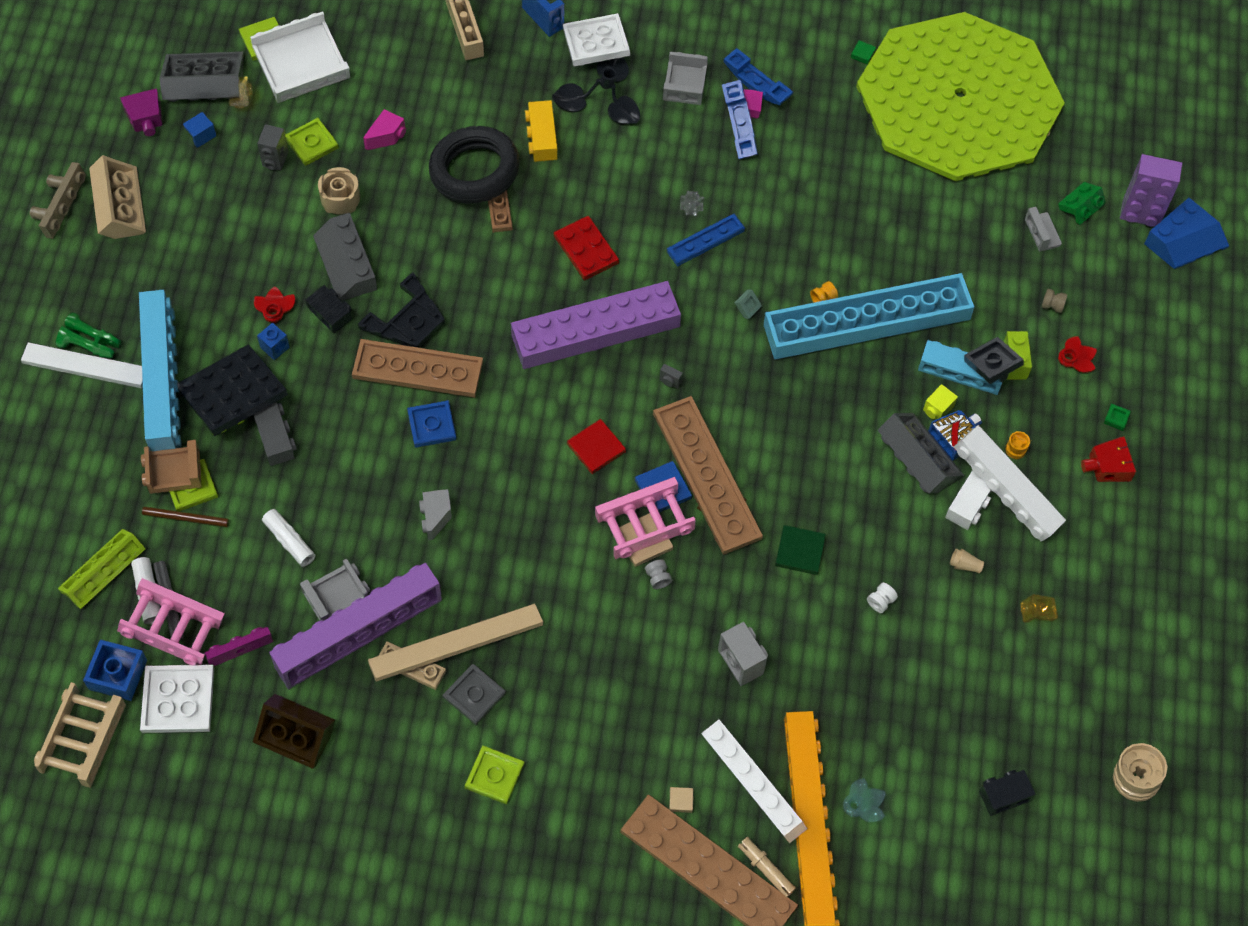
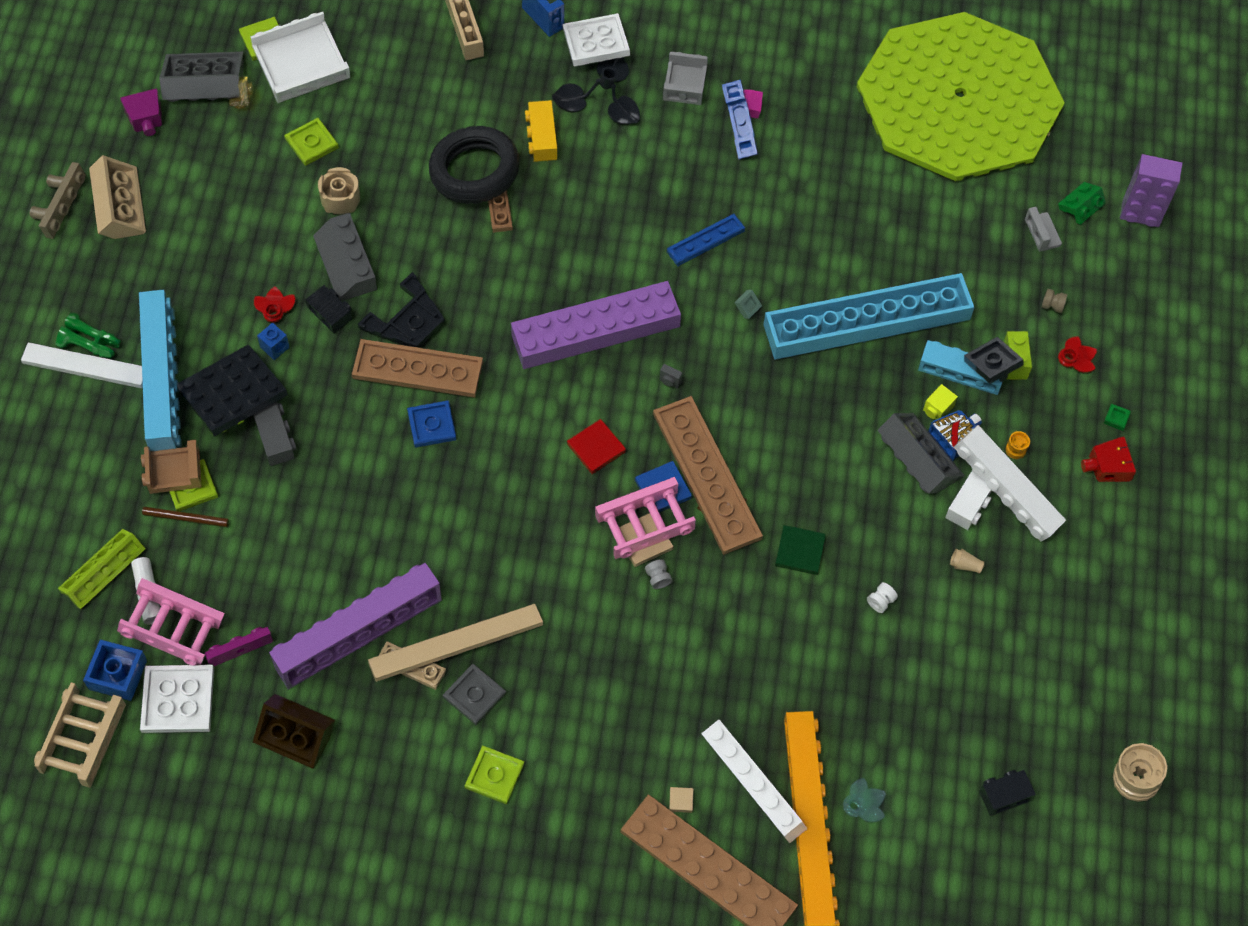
(164, 581): dark grey axle -> none
(200, 129): blue panel -> none
(273, 147): dark grey brick -> none
(288, 537): white axle -> none
(335, 590): light grey panel -> none
(385, 131): dark pink slope -> none
(437, 511): light grey slope -> none
(586, 248): red plate -> none
(691, 203): clear gear -> none
(742, 653): light grey brick -> none
(754, 79): blue slope -> none
(766, 867): tan pin -> none
(824, 293): light orange wheel -> none
(863, 52): green tile -> none
(1038, 607): clear yellow bracket -> none
(1186, 235): blue wedge -> none

